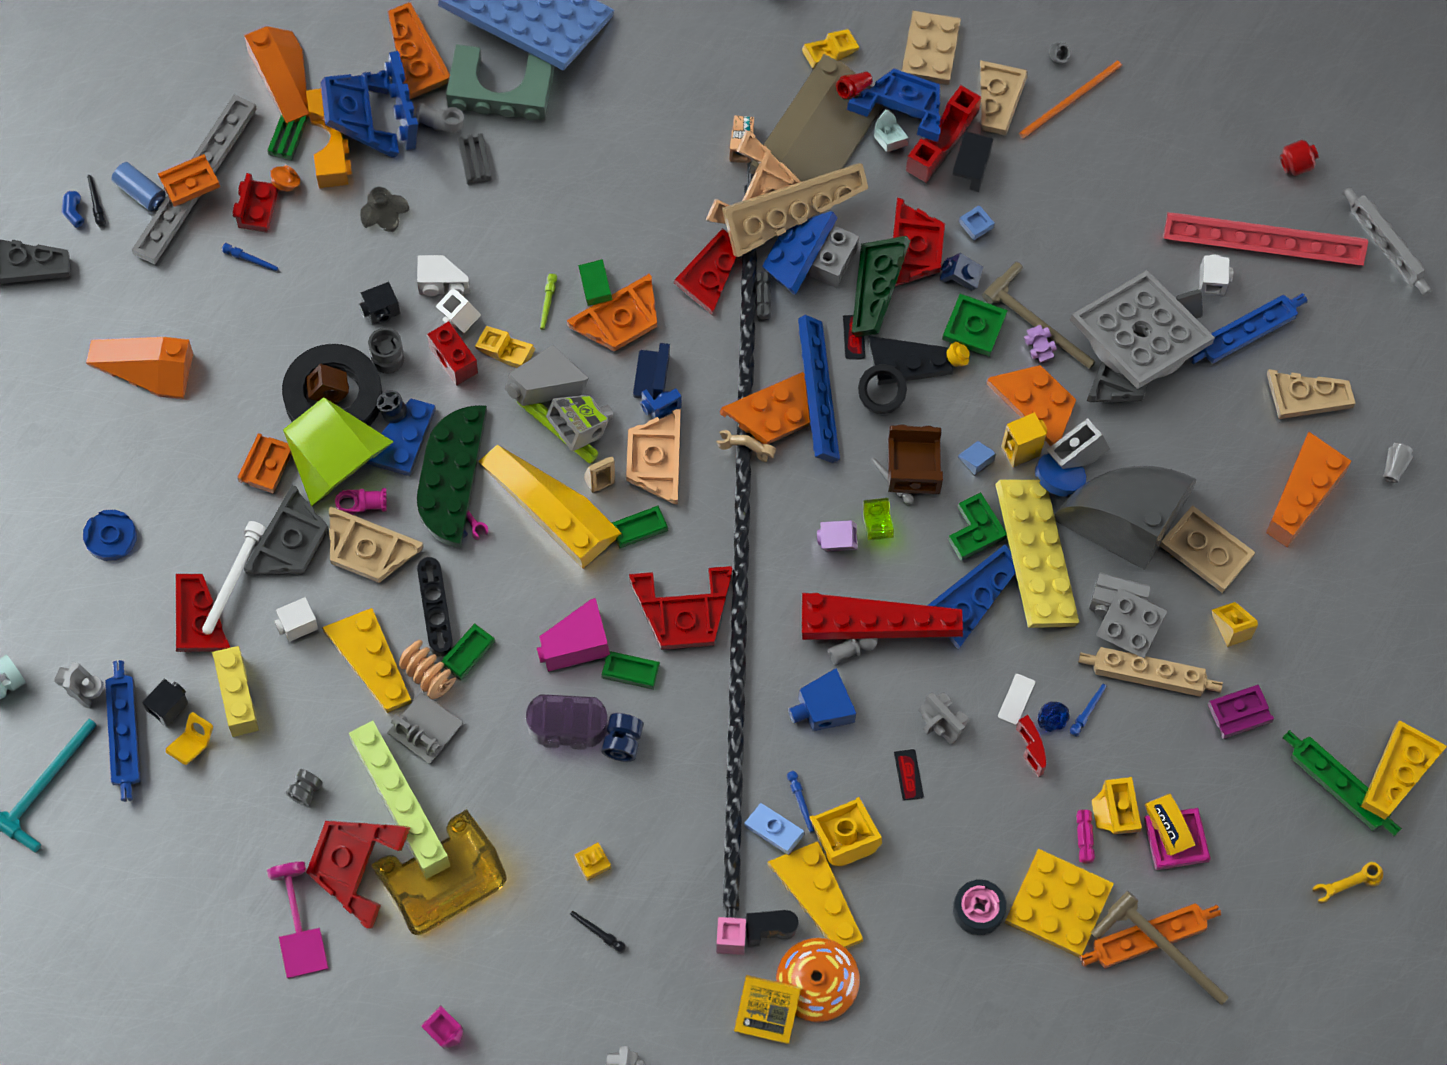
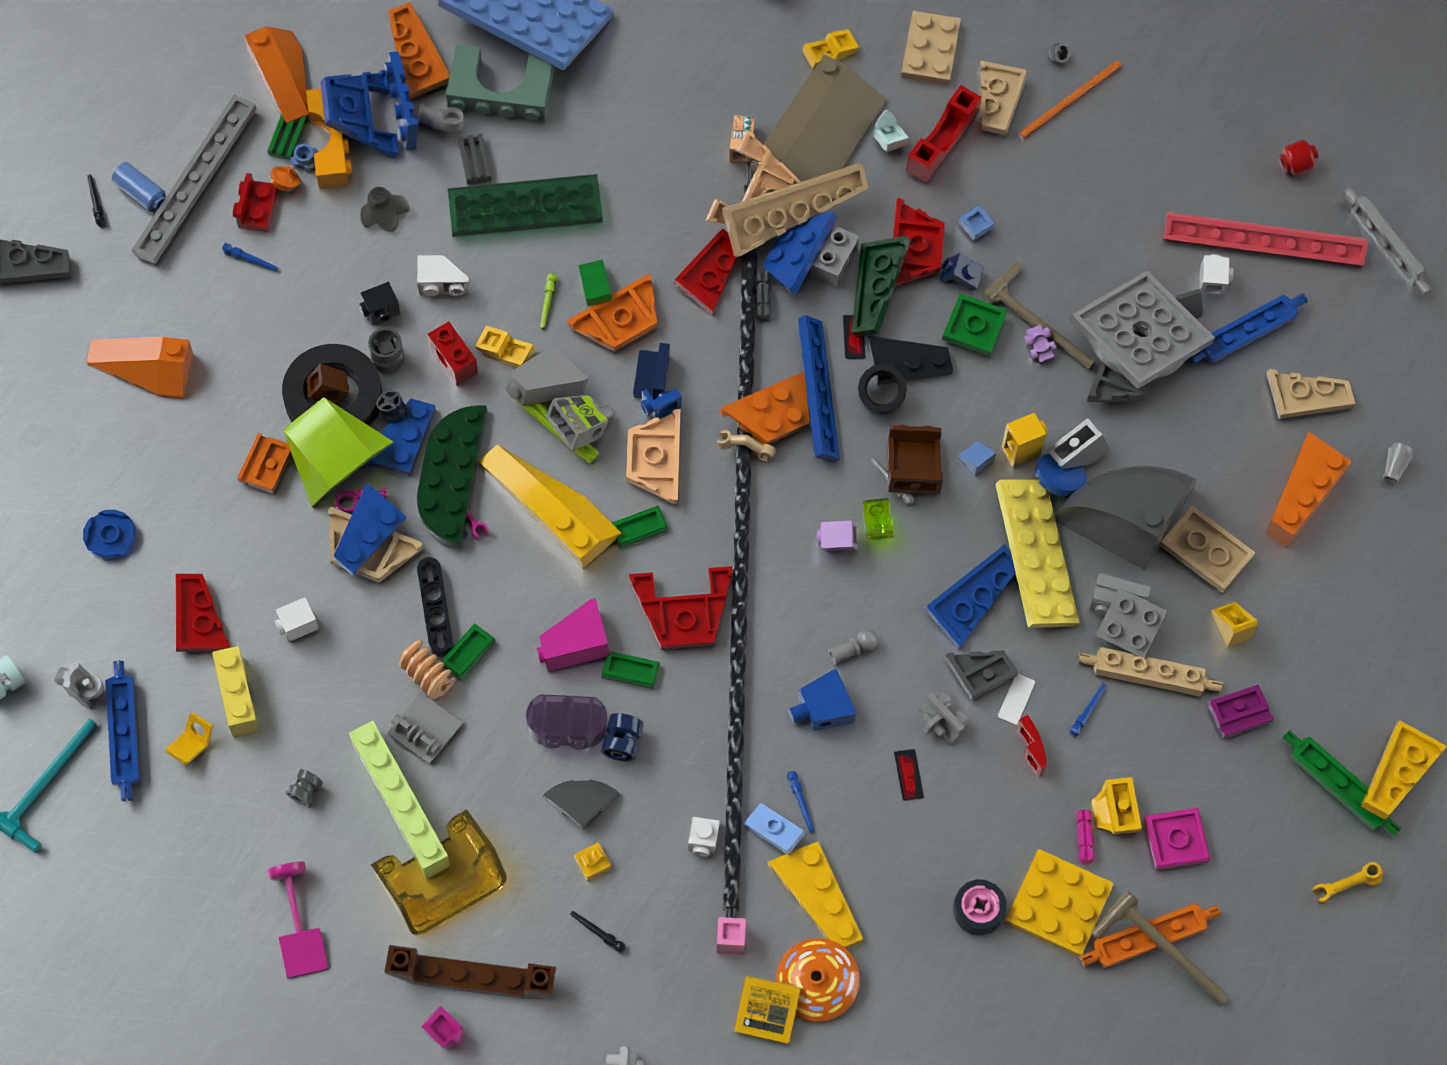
(69, 204): blue arm -> none
(166, 702): black brick -> none
(189, 180): orange plate -> none
(253, 534): white piece -> none
(289, 538): dark grey wing -> none
(304, 150): none -> medium blue plate
(343, 857): red wing -> none
(367, 529): none -> blue wing
(369, 655): yellow wing -> none
(458, 310): white brick -> none
(469, 976): none -> reddish brown slope
(525, 205): none -> clear green plate
(581, 799): none -> dark grey brick
(600, 474): tan slope -> none
(703, 836): none -> white bracket
(770, 924): black leg -> none
(846, 833): yellow slope -> none
(851, 85): red cone -> none
(865, 618): red wing -> none
(906, 94): blue wing -> none
(958, 354): yellow plate -> none
(973, 158): black panel -> none
(981, 671): none -> dark grey wing
(982, 531): green plate -> none
(1037, 392): orange wing -> none
(1053, 716): clear blue plate -> none
(1170, 824): yellow slope -> none

